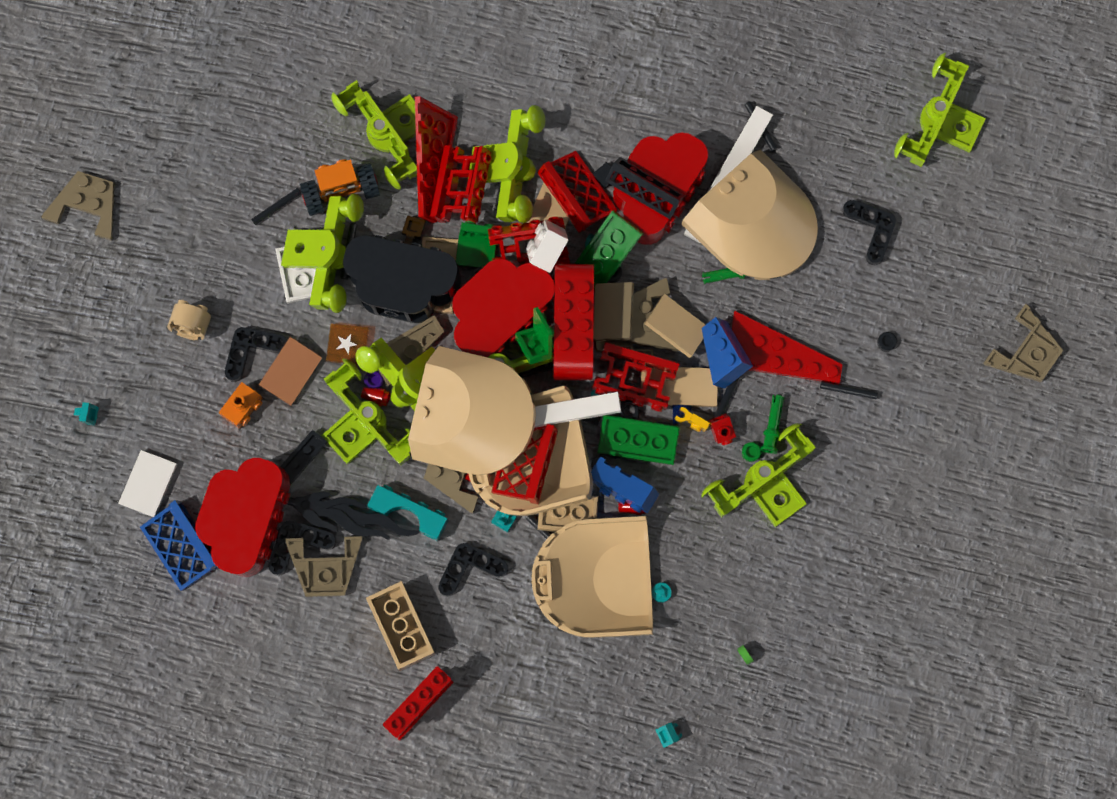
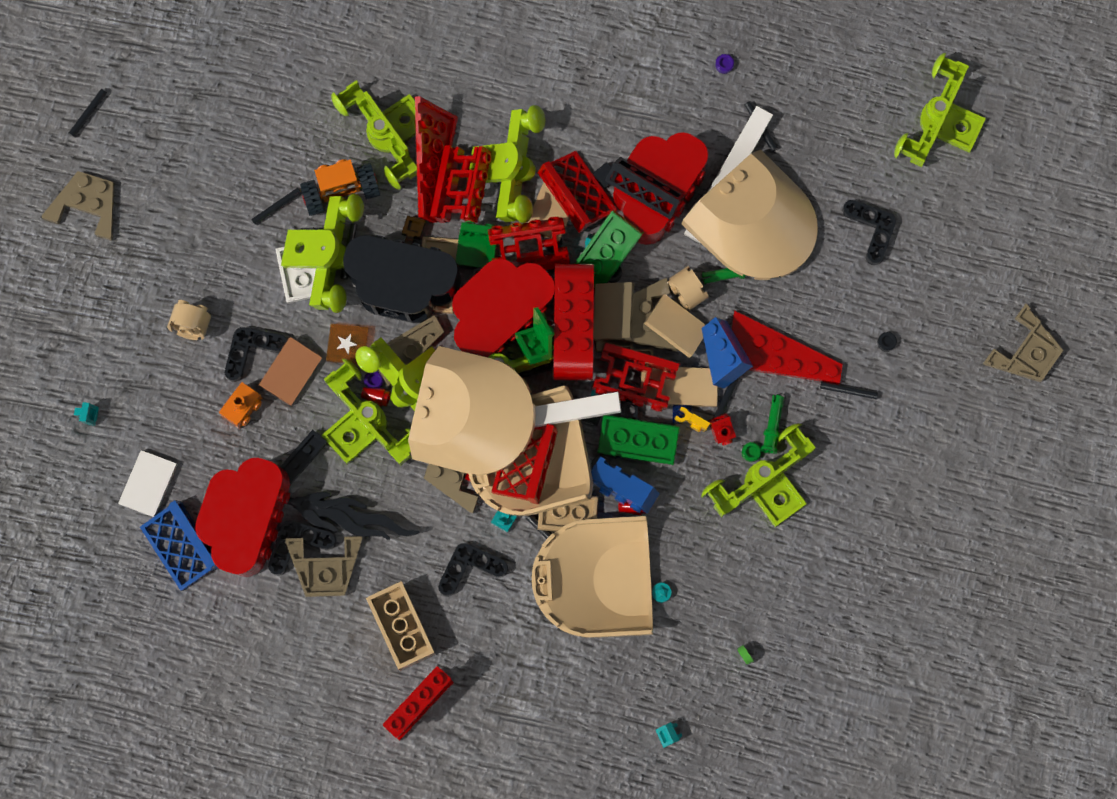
(87, 113): none -> black bar
(386, 501): teal arch -> none
(546, 245): white brick -> none
(688, 287): none -> tan brick
(724, 63): none -> dark purple tile

